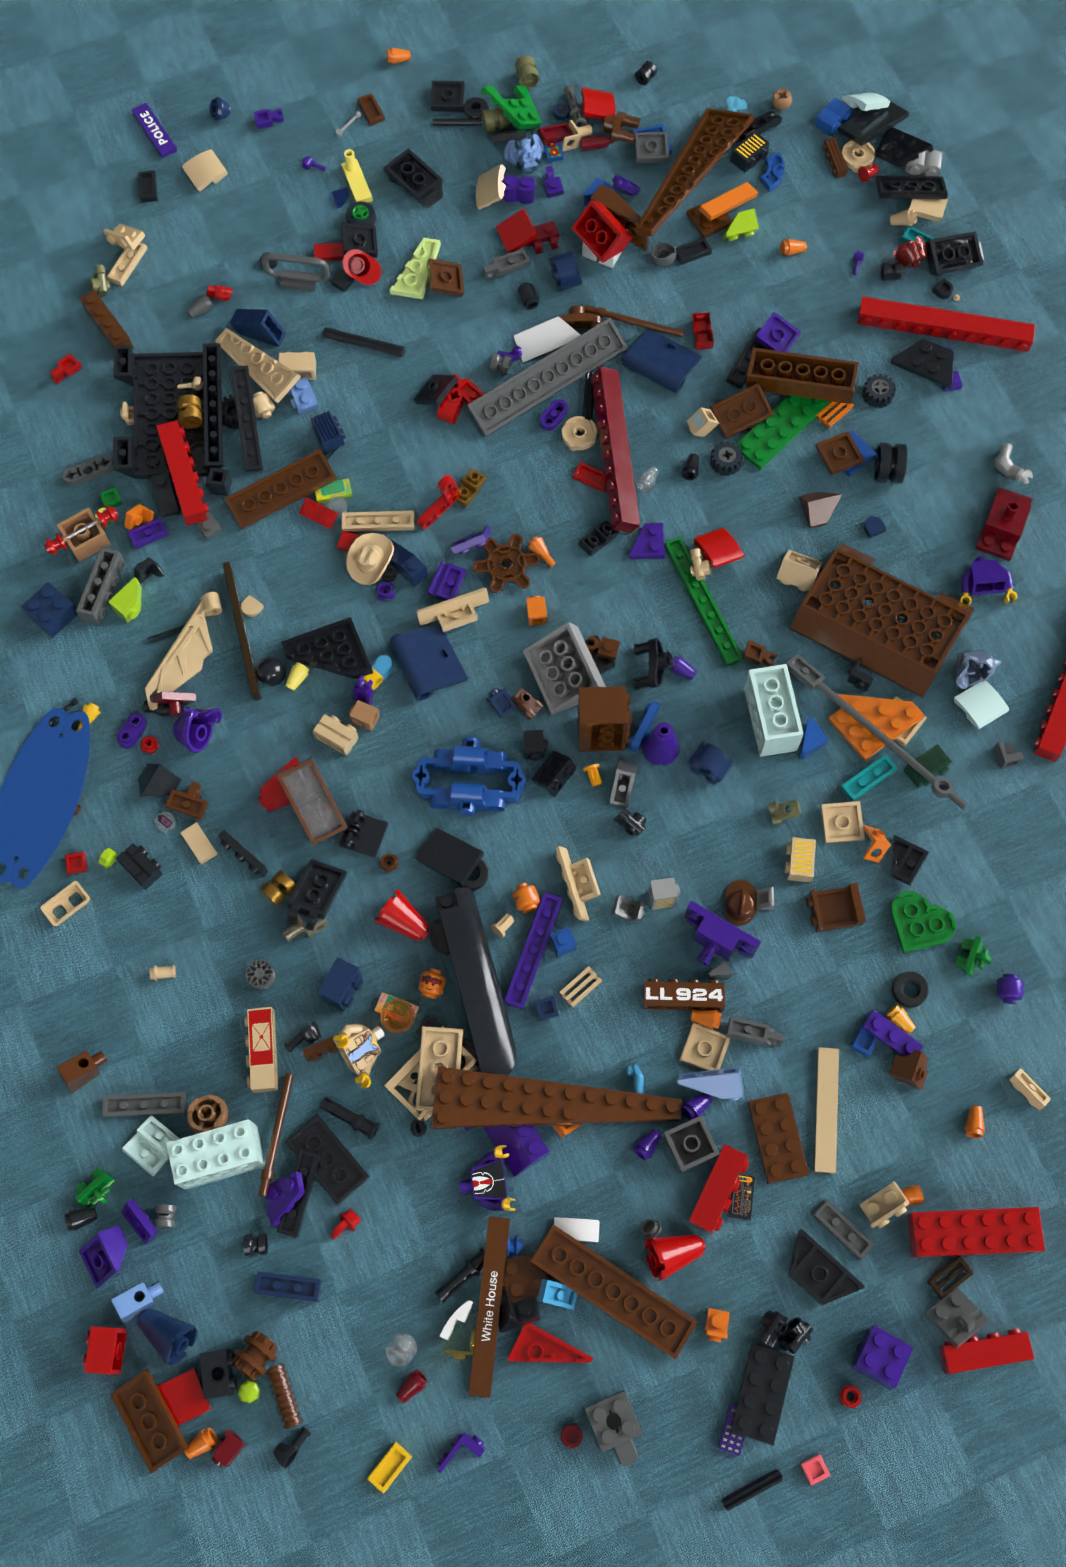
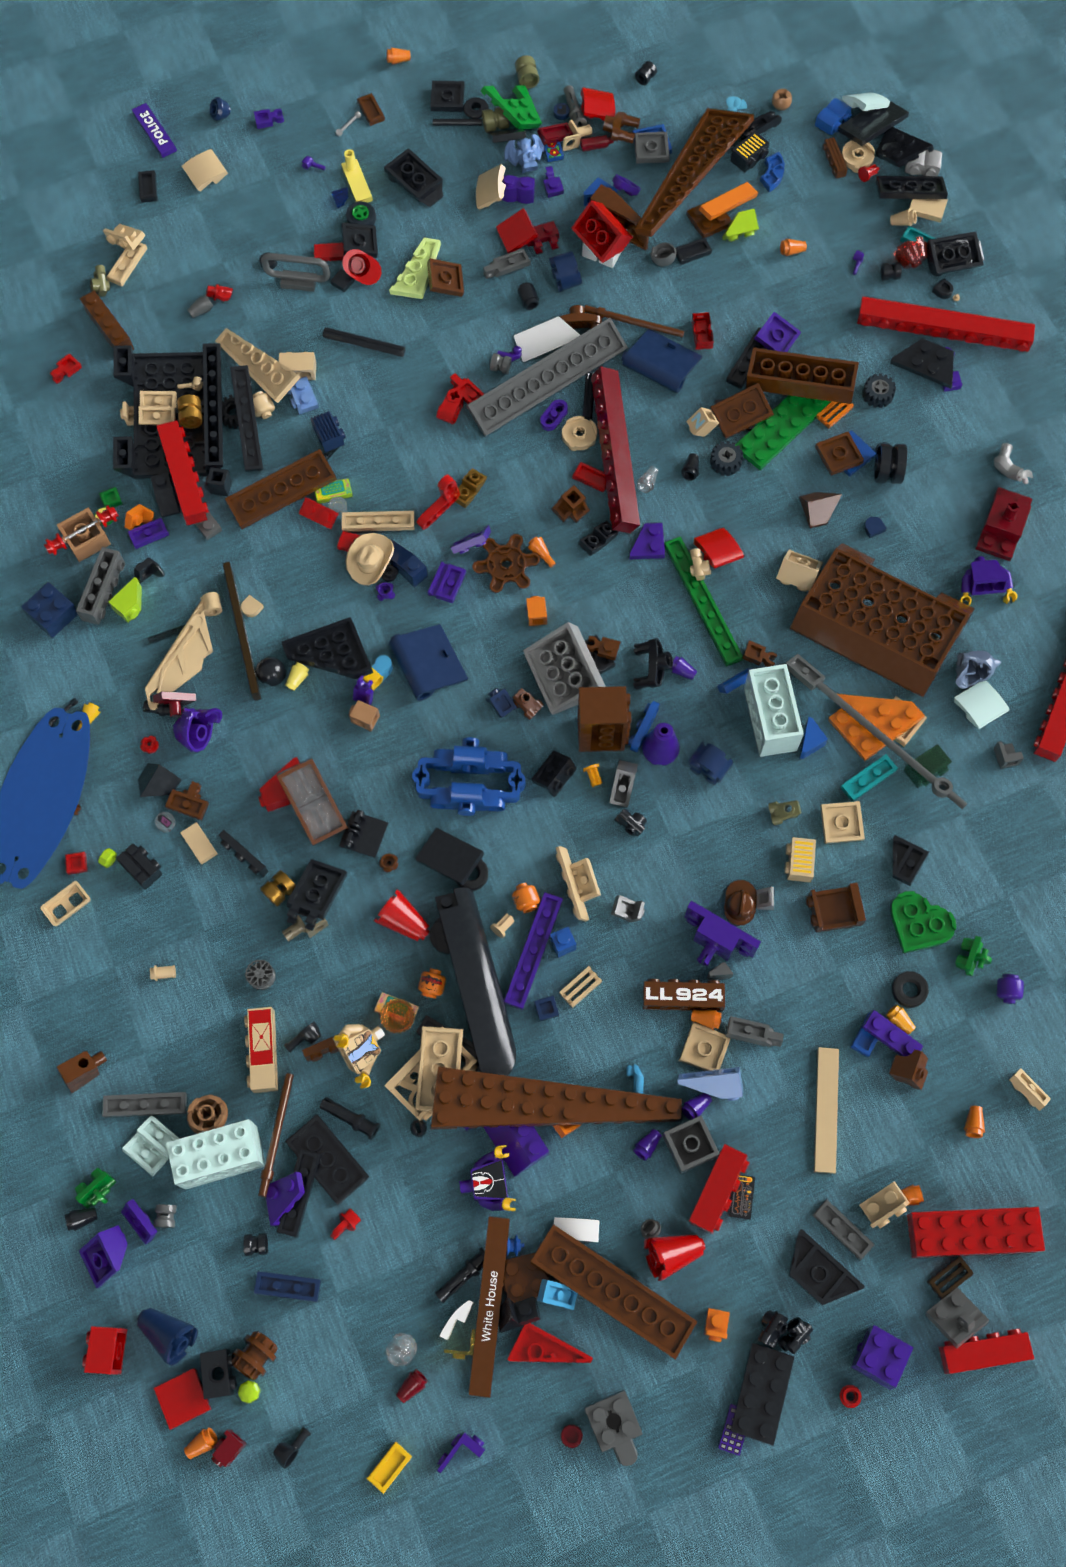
(89, 464): dark grey beam -> none
(127, 1304): medium blue torso -> none
(133, 730): dark purple plate -> none
(149, 1421): reddish brown plate -> none
(157, 407): none -> tan slope
(258, 325): dark blue slope -> none
(284, 1396): reddish brown piece -> none
(336, 734): tan brick -> none
(341, 984): dark blue brick -> none
(435, 389): black plate -> none
(454, 611): tan bracket -> none
(534, 744): black brick -> none
(571, 505): none -> reddish brown brick
(663, 893): light grey brick -> none
(733, 682): none -> blue tile
(752, 1489): black axle -> none
(778, 1138): reddish brown plate -> none
(815, 1469): coral tile -> none
(859, 679): black bracket -> none
(879, 842): orange bracket -> none

